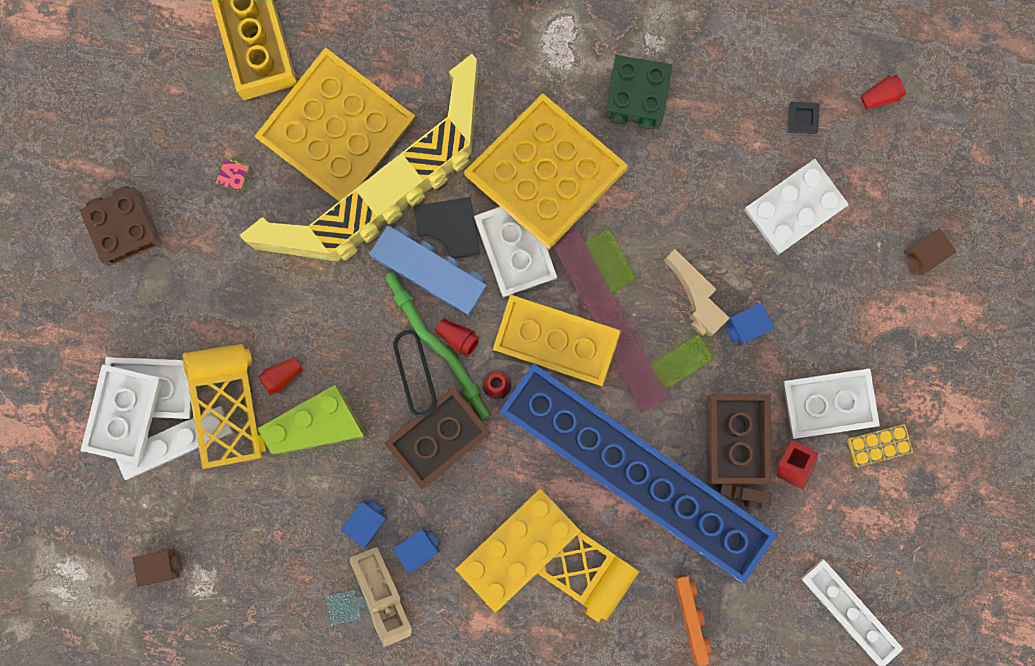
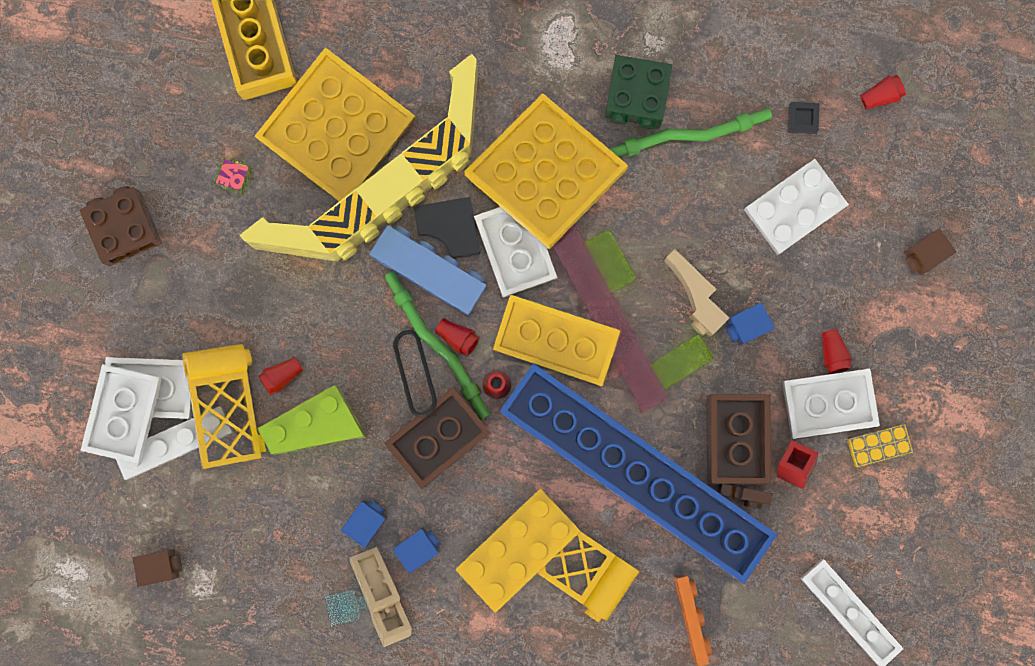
(742, 123): none -> bright green bar
(835, 352): none -> red cone

